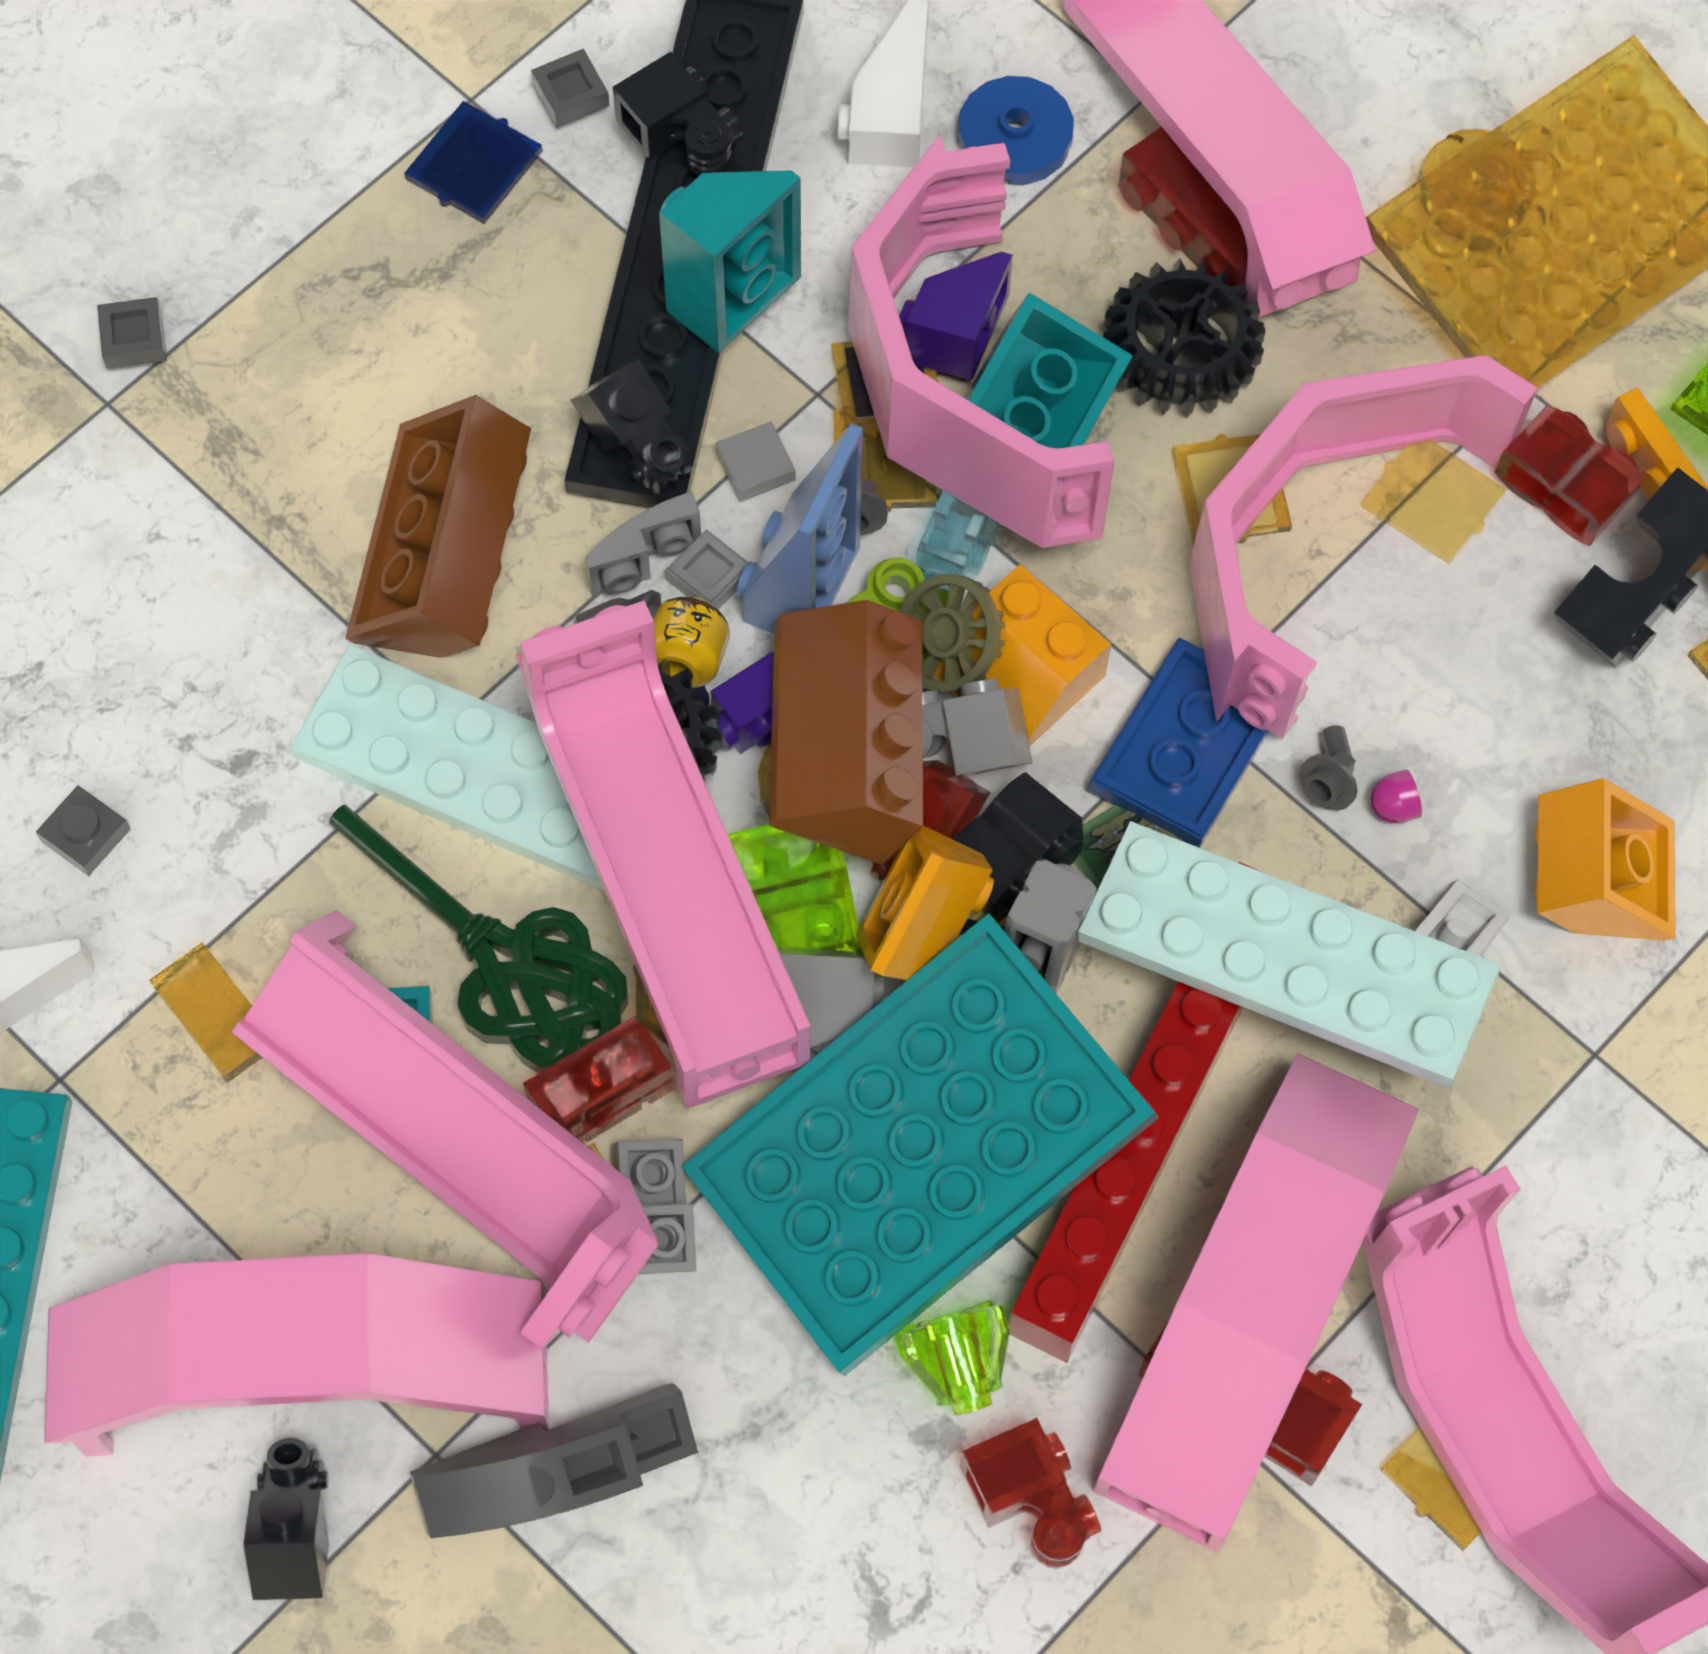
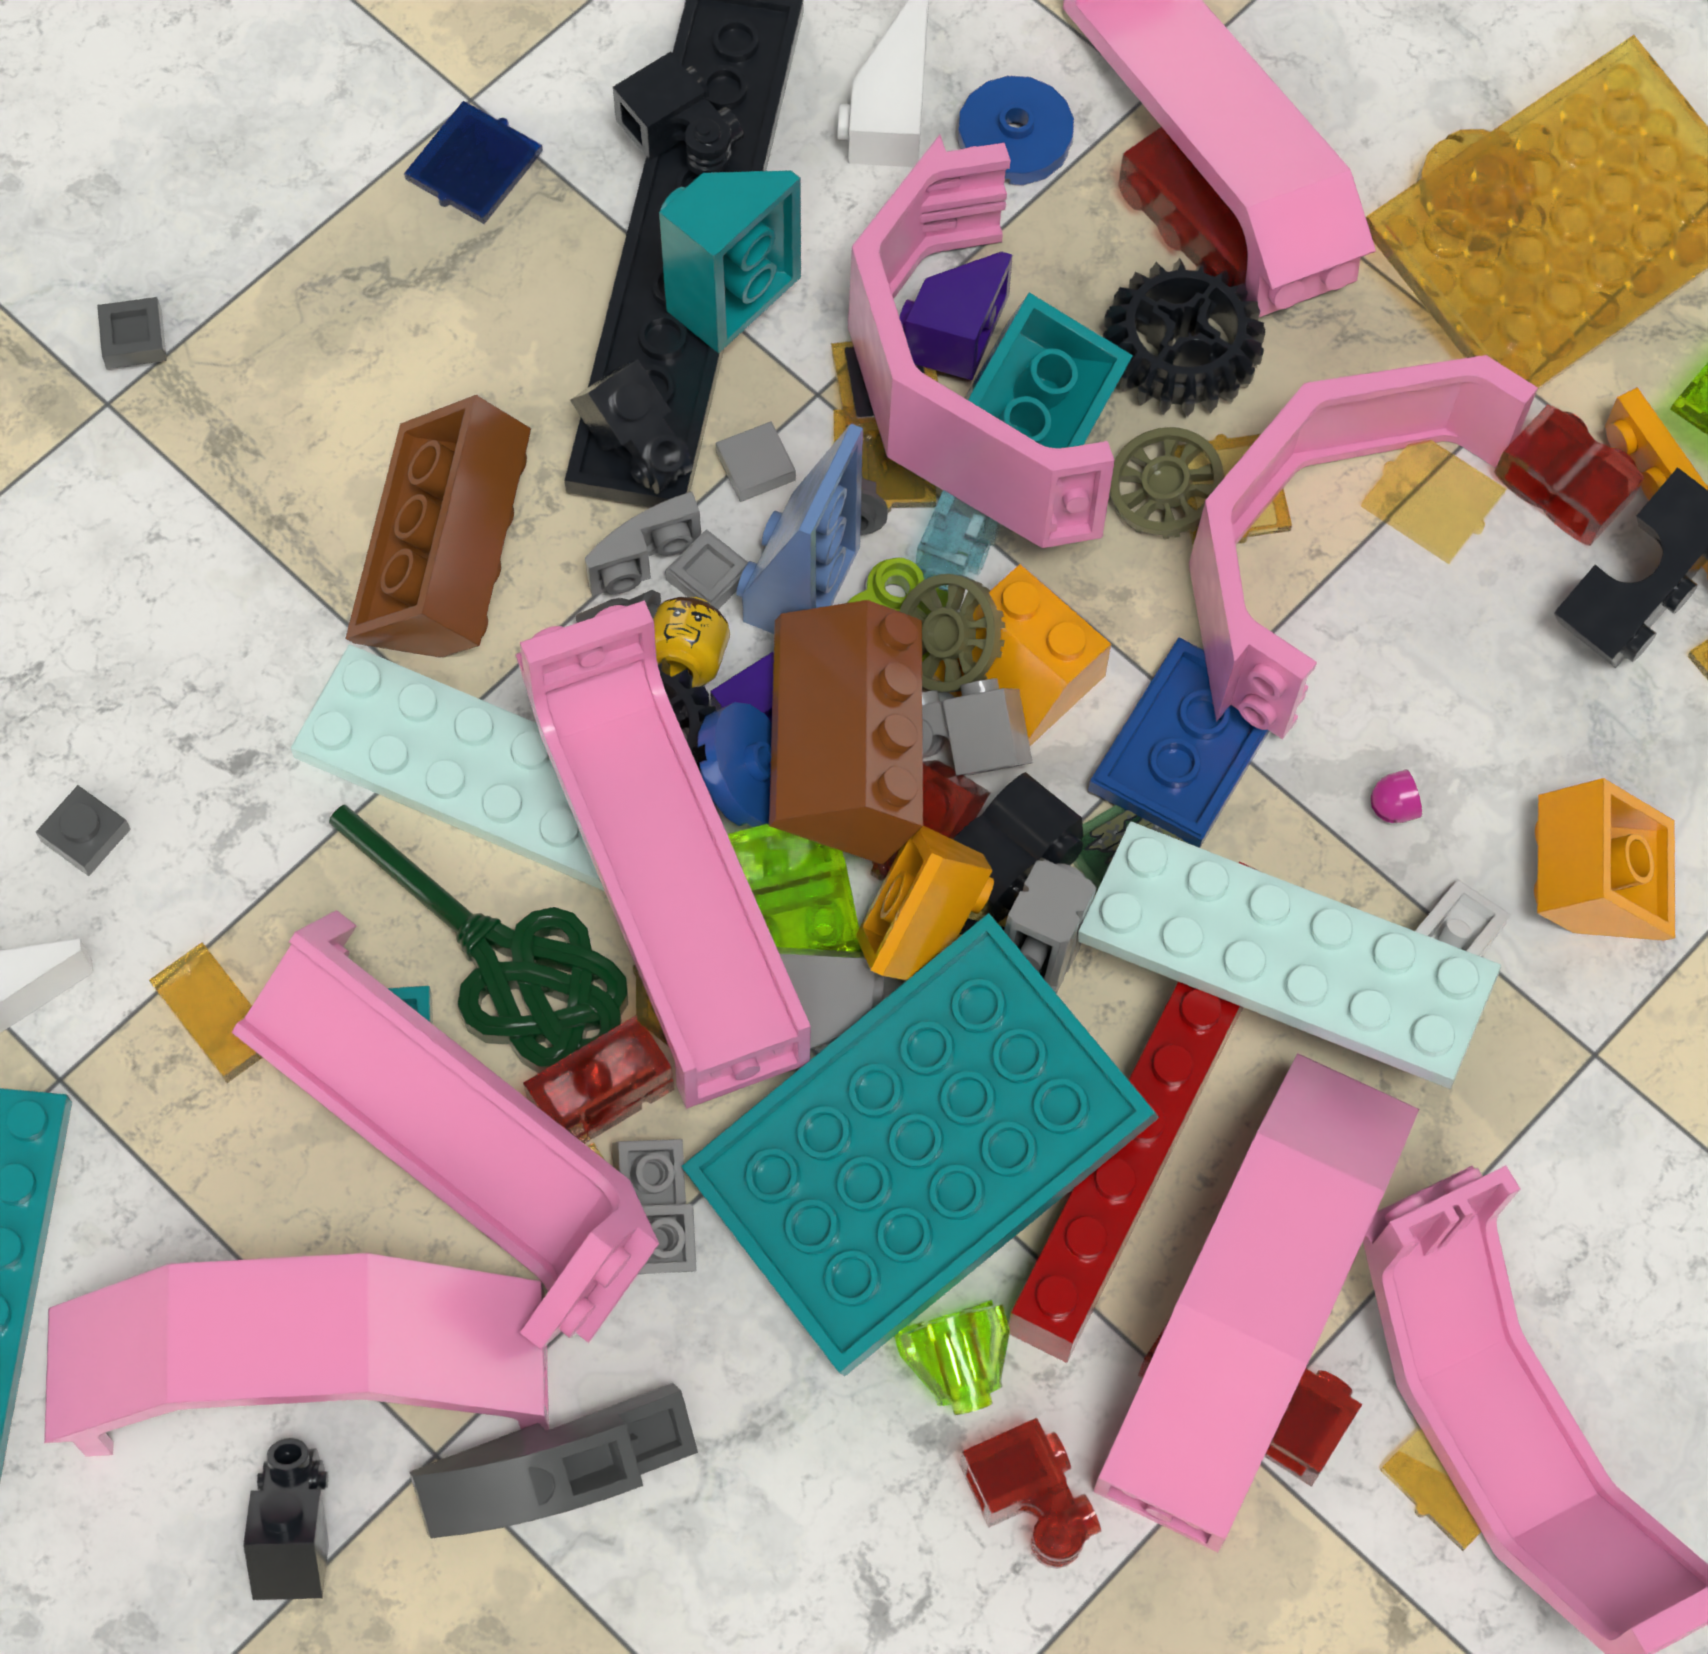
(570, 87): dark grey plate -> none
(738, 762): none -> blue plate
(1164, 481): none -> olive wheel
(1329, 777): dark grey plate -> none

